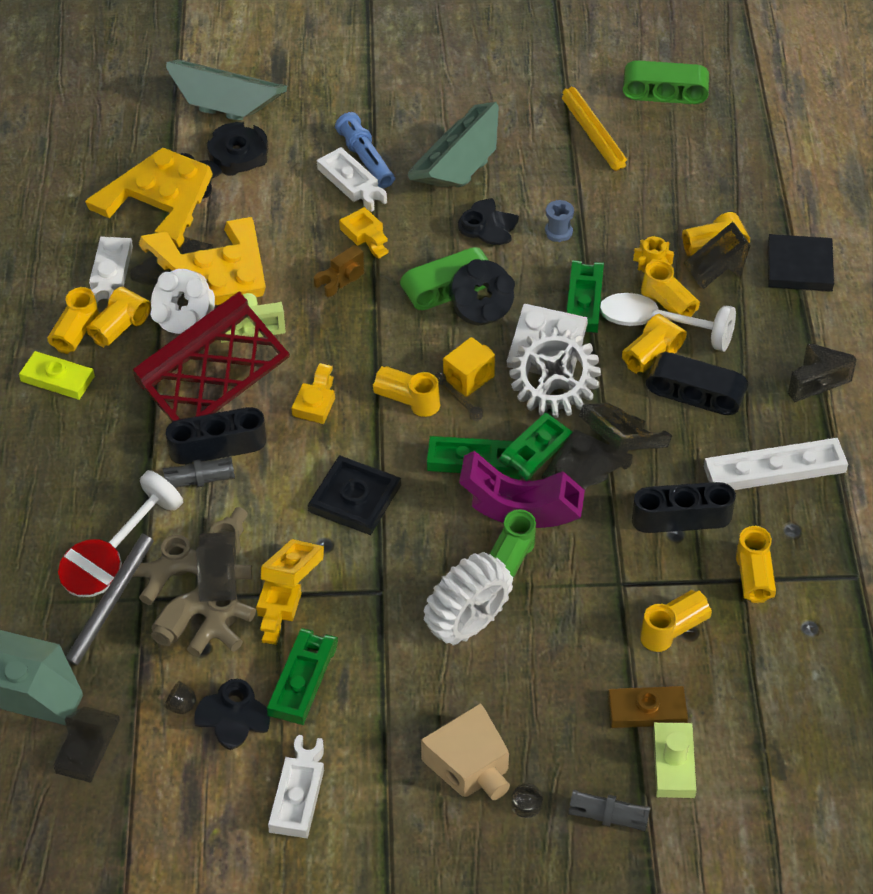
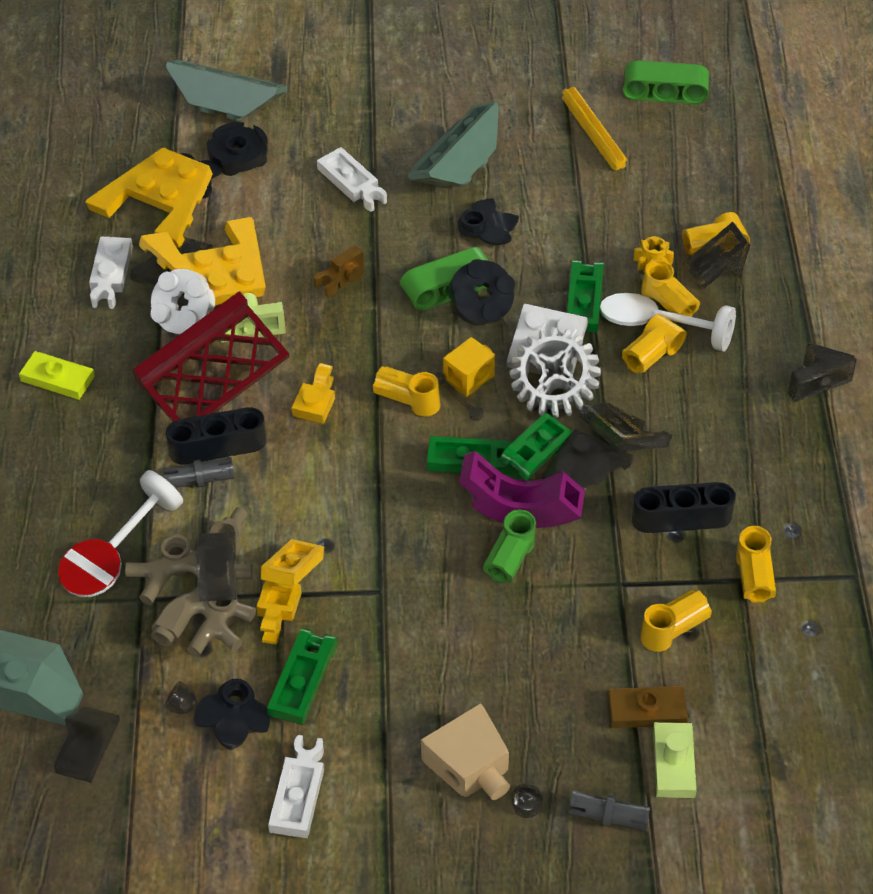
(72, 323): yellow piece -> none
(109, 599): flat silver bar -> none
(122, 311): yellow piece -> none
(354, 495): black tile -> none
(359, 141): medium blue pin -> none
(365, 227): yellow plate -> none
(468, 598): white gear -> none
(559, 216): sand blue bush -> none
(697, 383): black beam -> none
(777, 464): white plate -> none
(800, 262): black tile -> none

